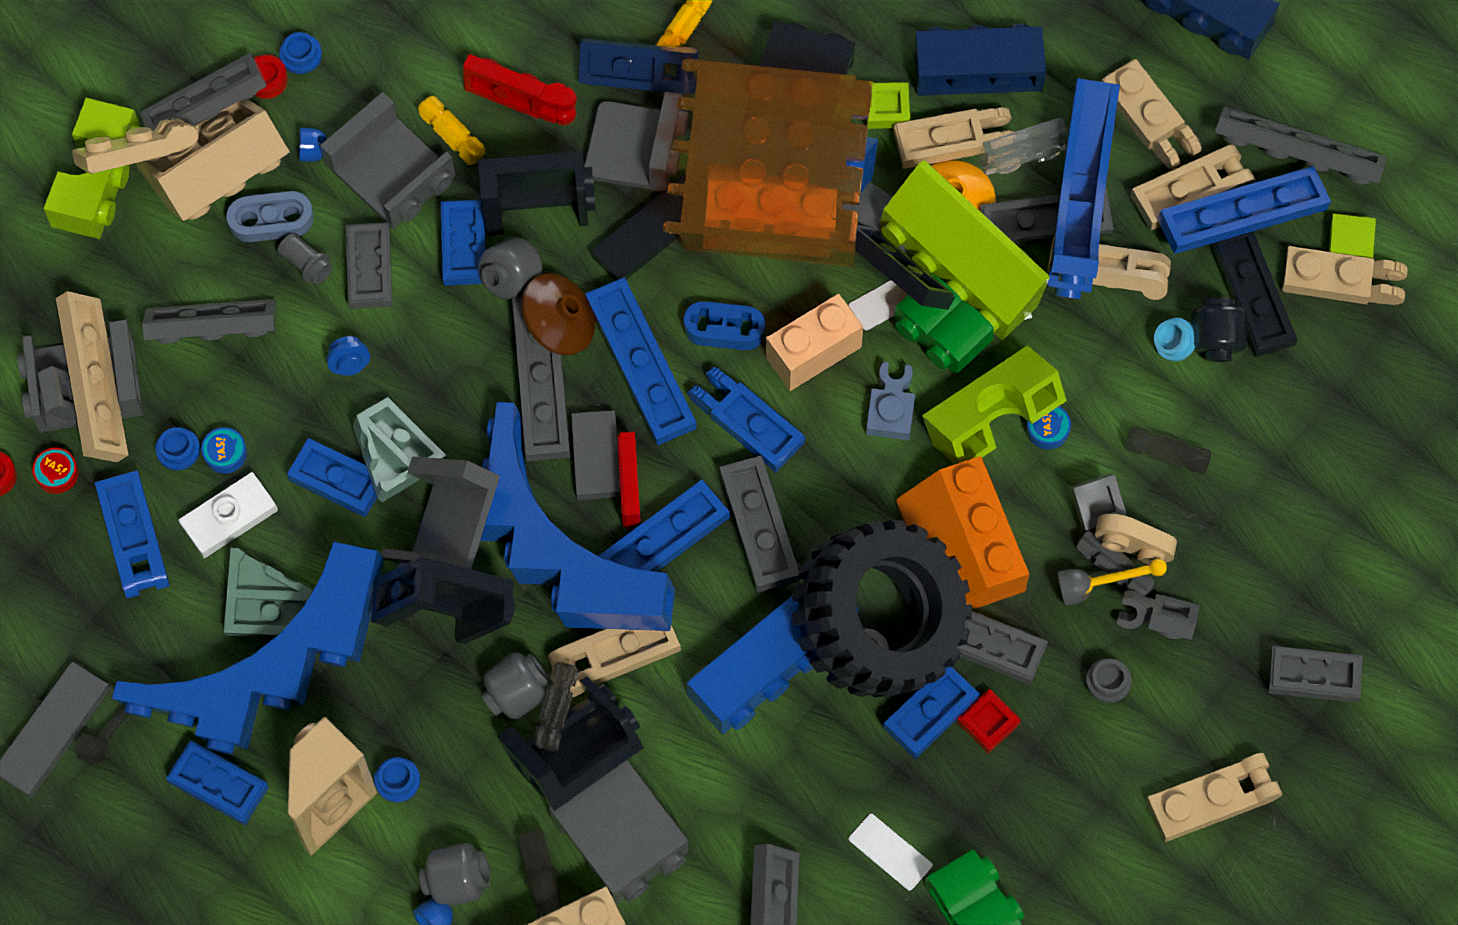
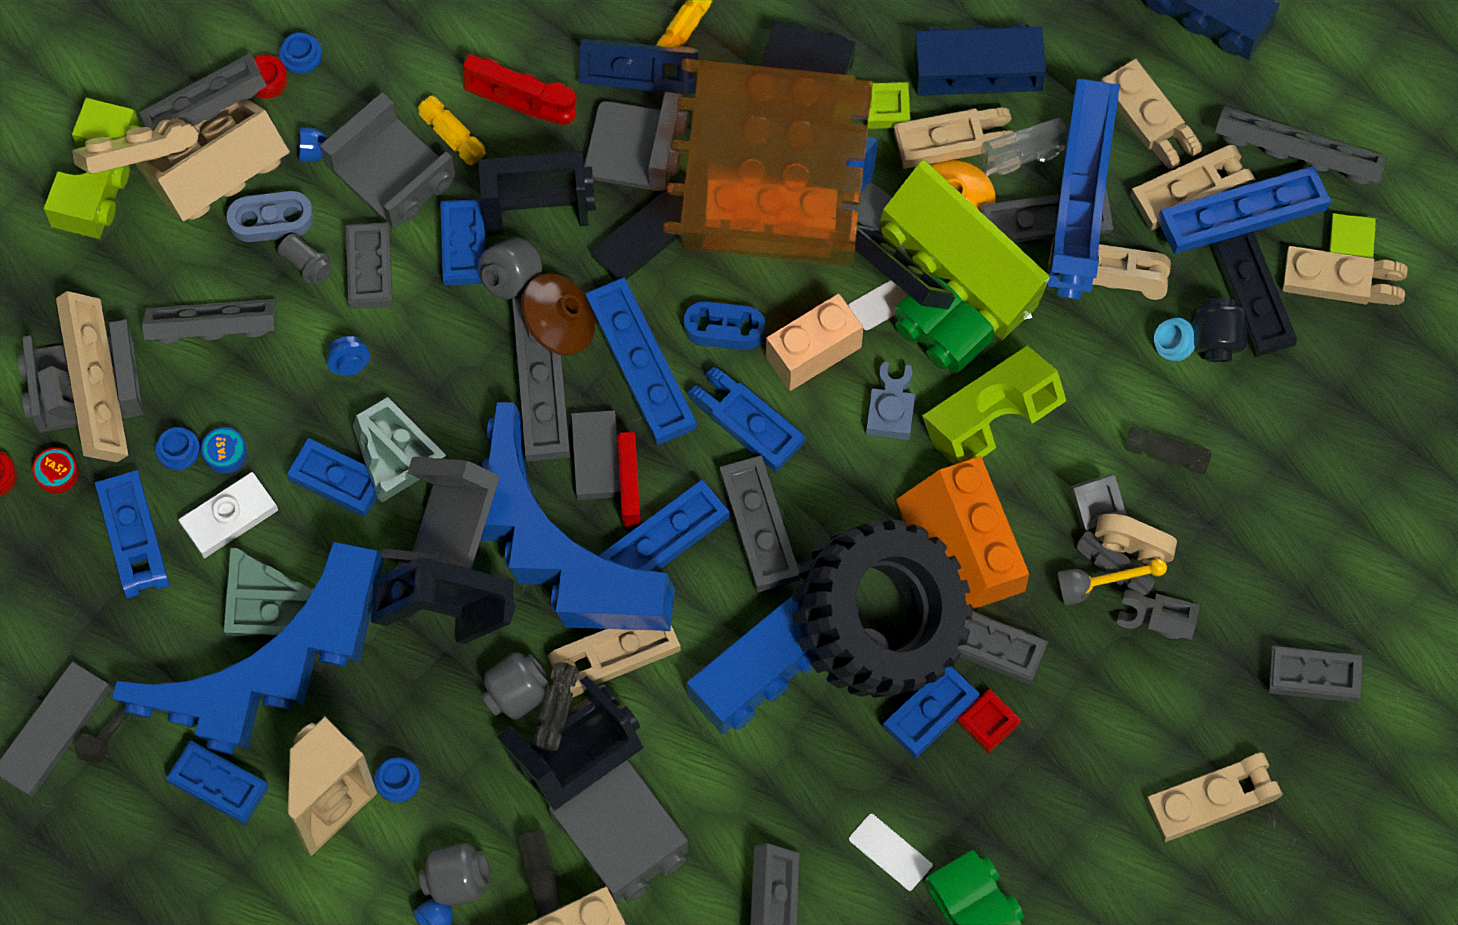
(1050, 430): blue tile -> none
(1108, 680): dark grey plate -> none

